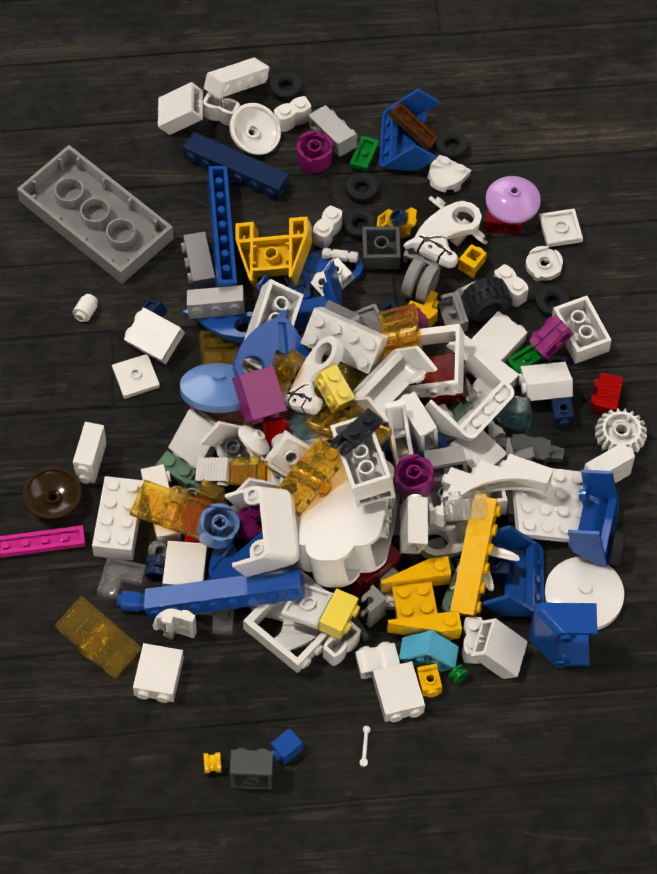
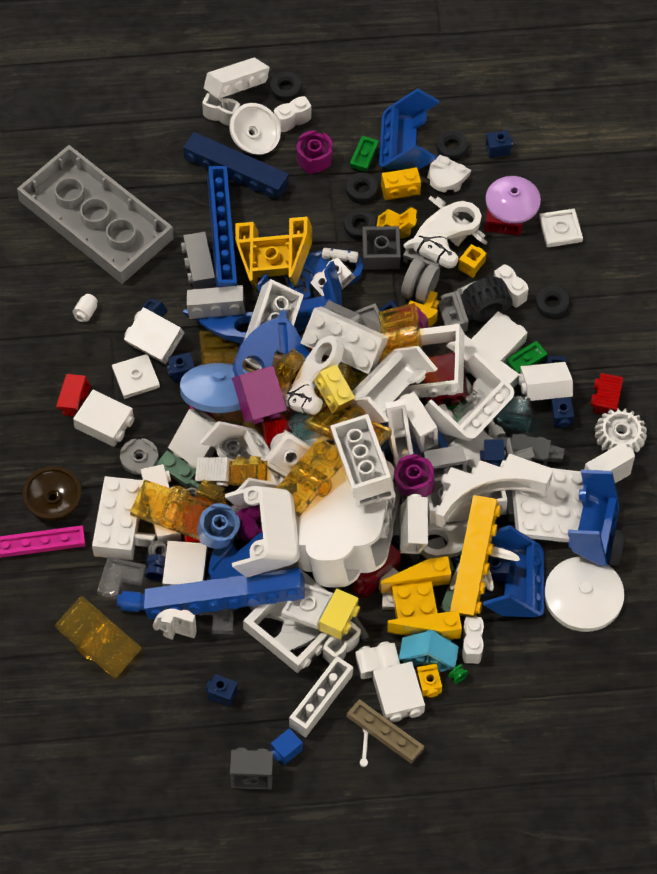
(73, 394): none -> red hinge
(89, 452): white brick -> none
(103, 418): none -> white brick
(134, 449): none -> light grey plate
(144, 539): none -> white slope
(158, 673): white brick -> none
(179, 366): none -> dark blue brick
(180, 108): white brick -> none
(212, 763): yellow wheel -> none
(221, 690): none -> dark blue brick
(254, 440): white dish -> none
(321, 696): none -> white brick
(327, 122): light grey brick -> none
(327, 227): white brick -> none
(357, 432): black hinge -> none
(376, 606): light grey hinge -> none
(385, 731): none -> dark tan plate
(398, 217): dark blue plate -> none
(400, 183): none -> yellow brick
(413, 125): reddish brown plate -> none
(465, 507): clear brick -> none
(493, 451): none -> dark blue brick
(498, 144): none -> dark blue brick
(499, 648): white brick -> none
(540, 272): white plate -> none
(551, 336): magenta brick -> none
(563, 632): blue windscreen -> none
(589, 332): white brick -> none

